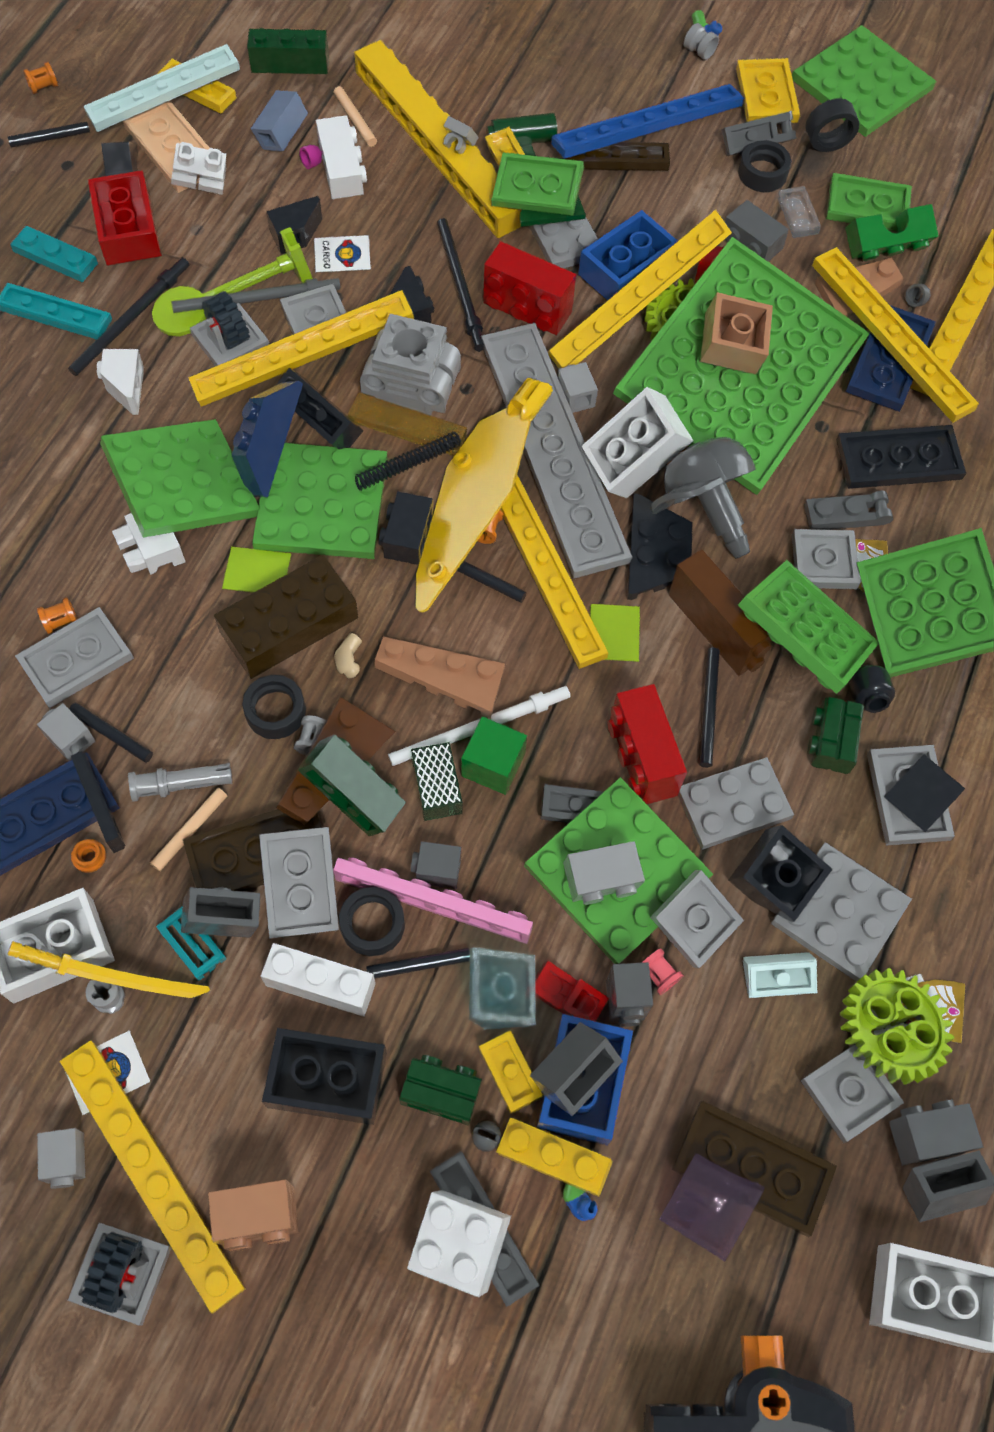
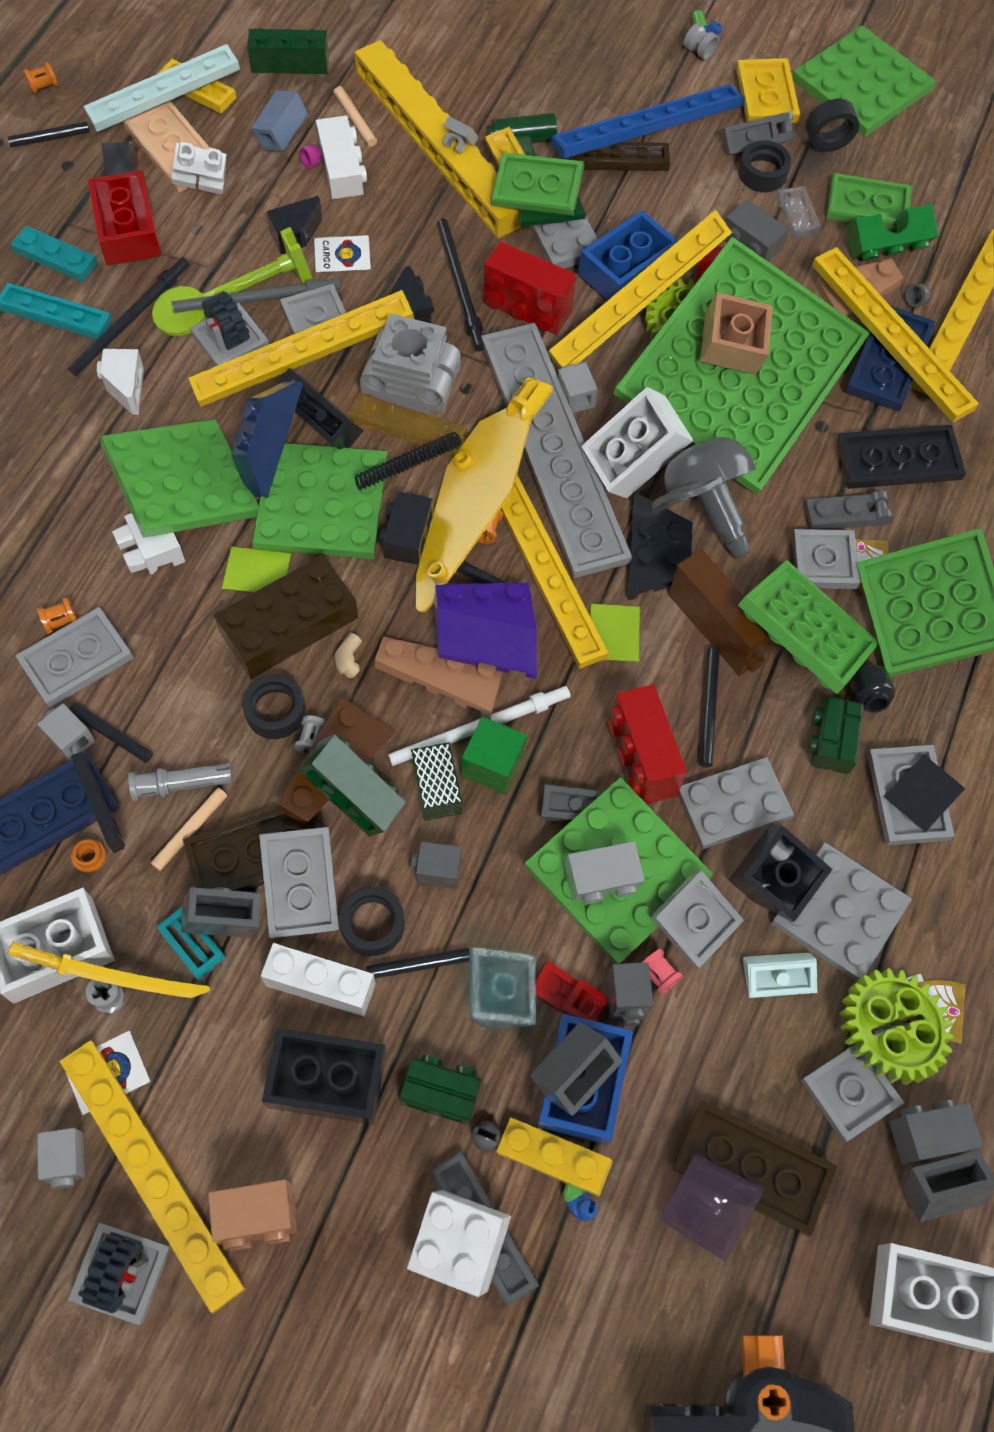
(445, 903): bright pink plate -> none
(487, 625): none -> dark purple wedge
(510, 1071): yellow plate -> none

